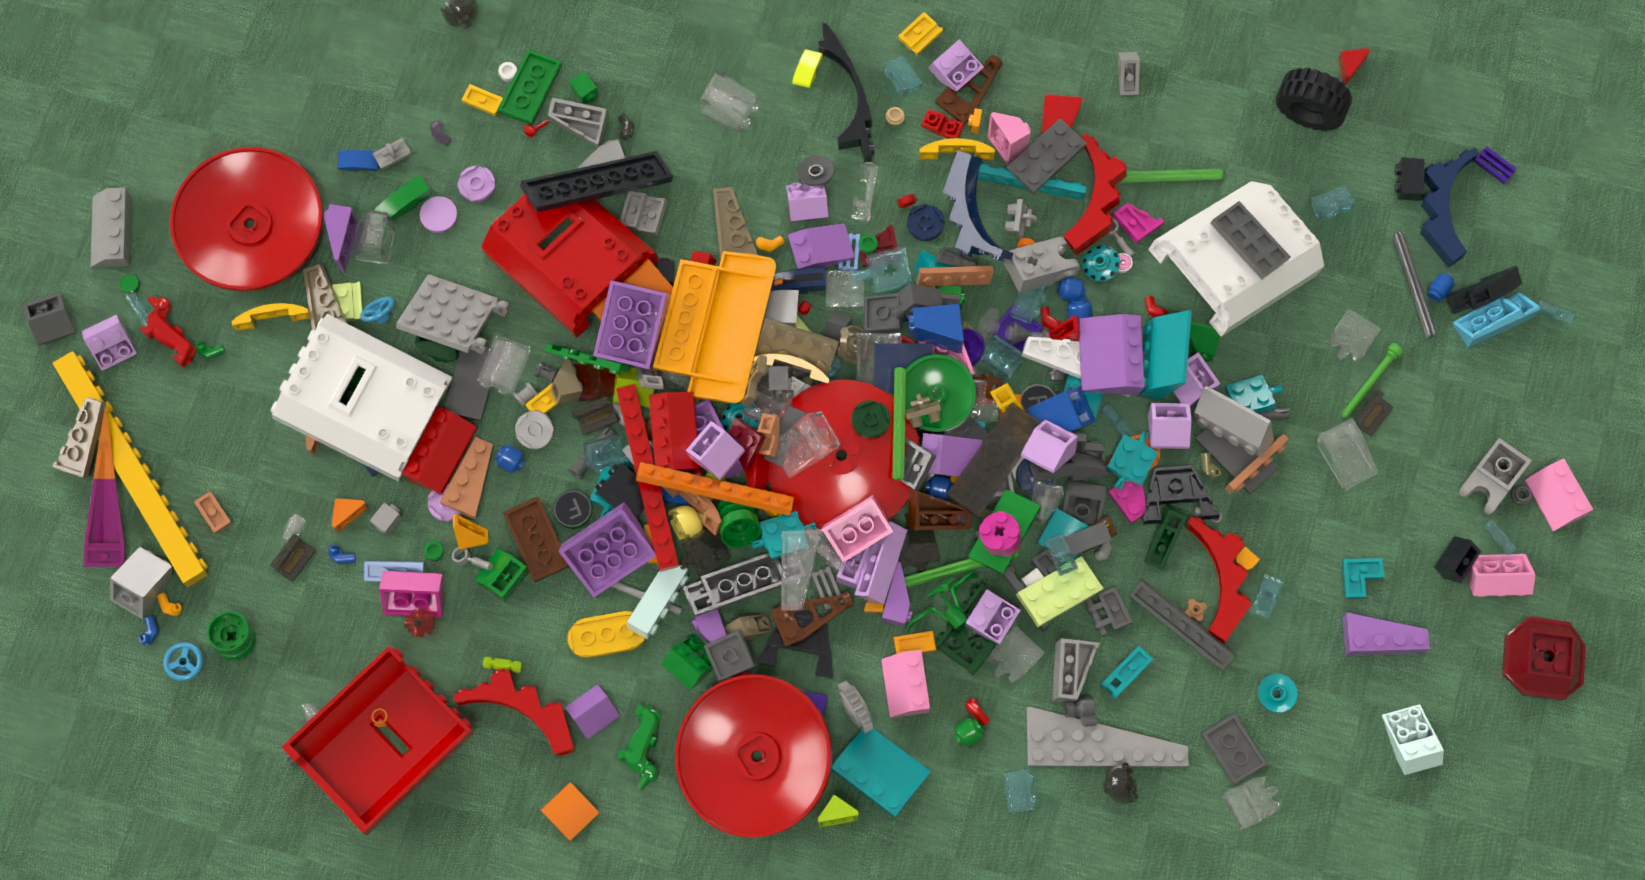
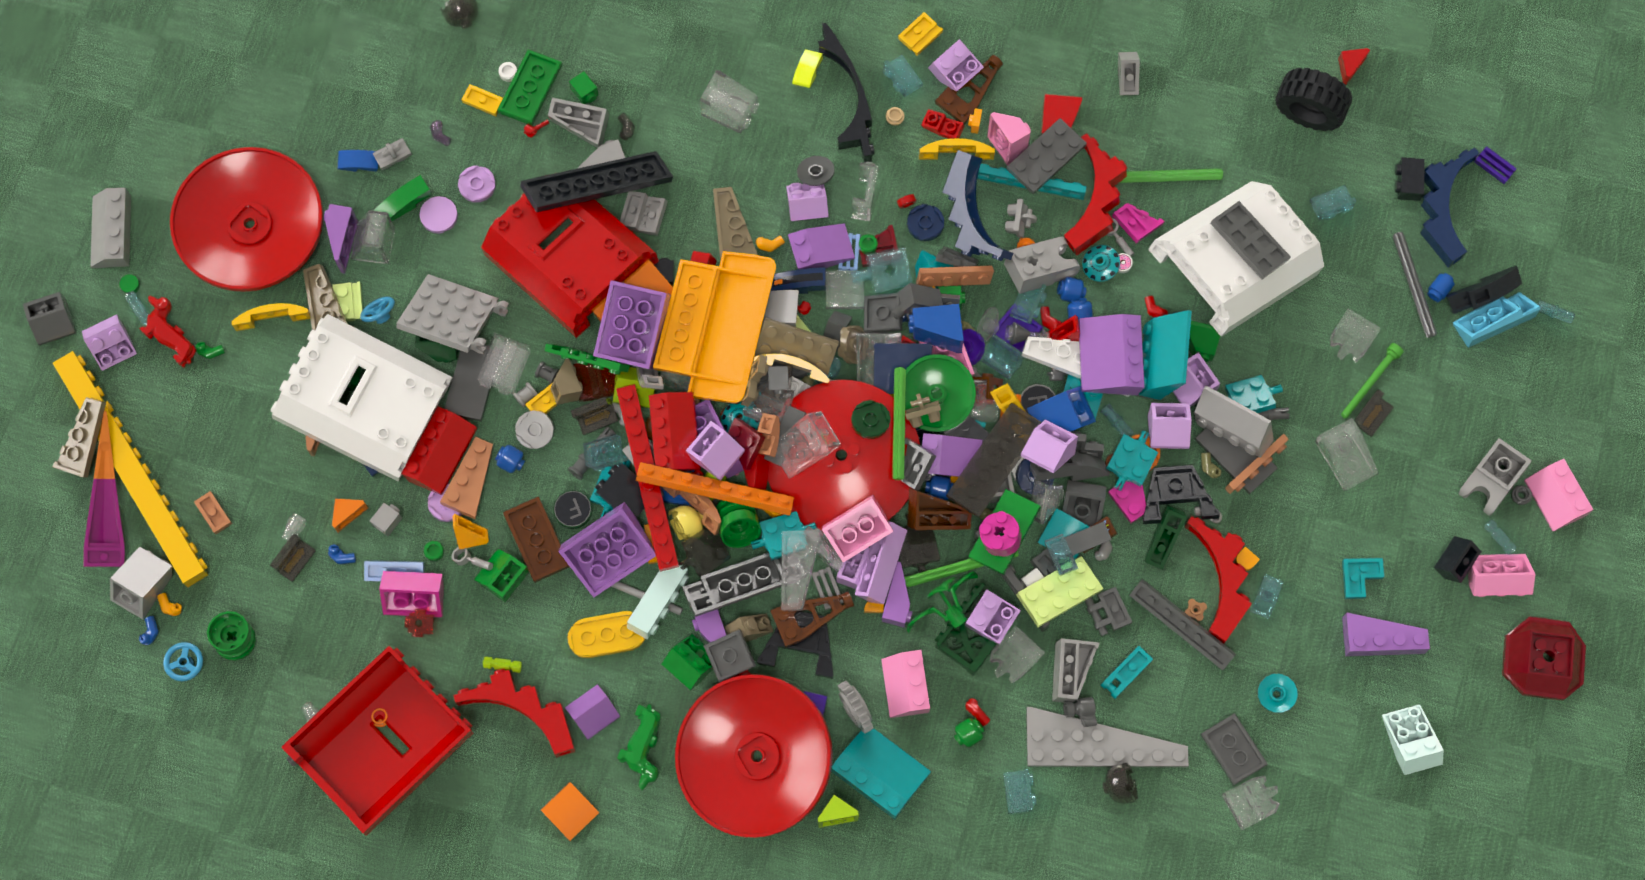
(919, 641): light orange tile -> none

